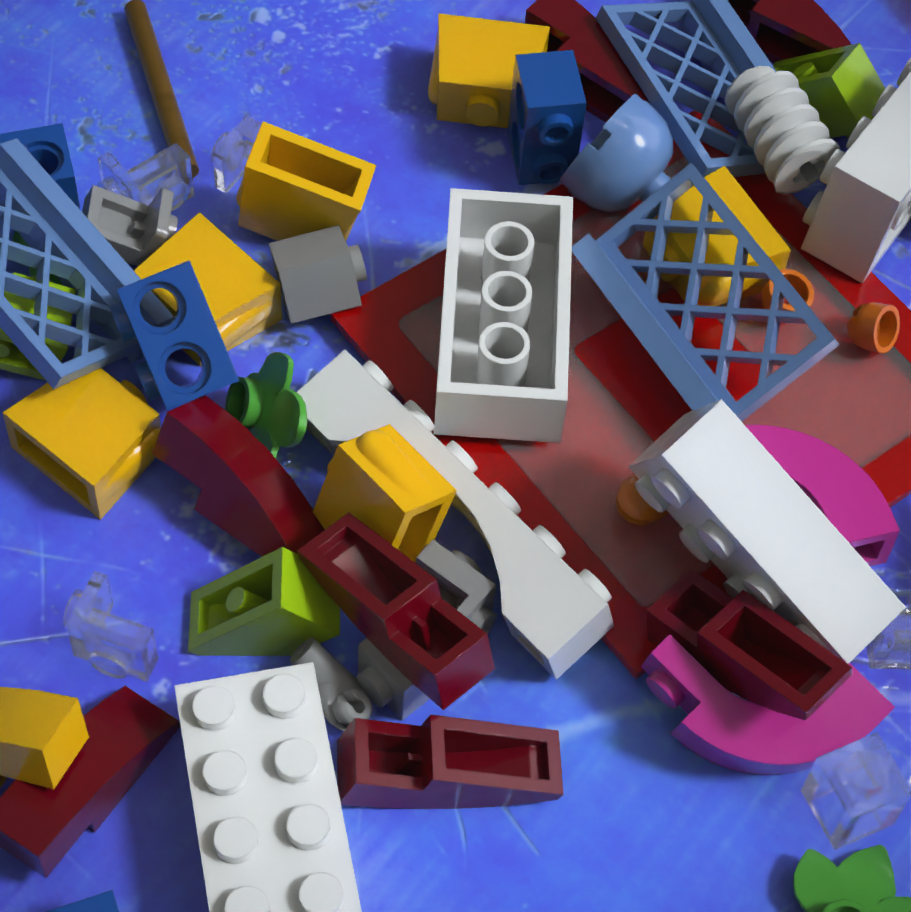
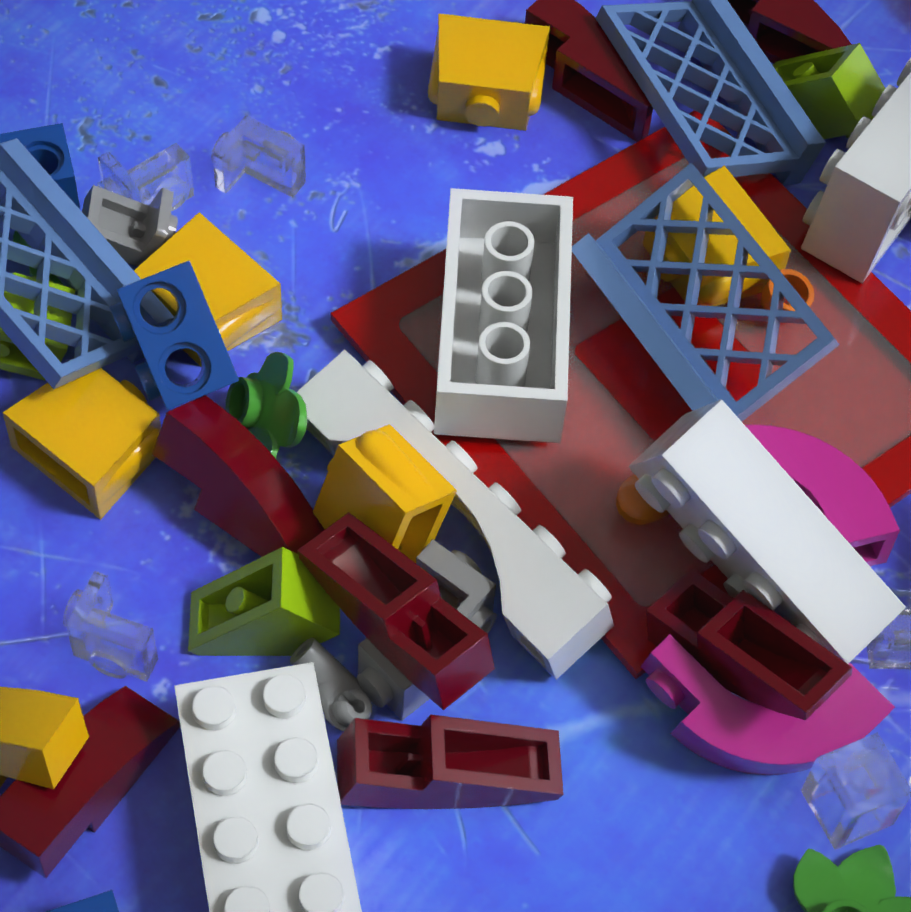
(158, 79): pearl gold bar -> none
(300, 186): yellow torso -> none
(318, 273): light grey brick -> none
(545, 115): blue brick -> none
(622, 160): medium blue cylinder -> none
(780, 127): white piece -> none
(874, 327): orange hinge -> none

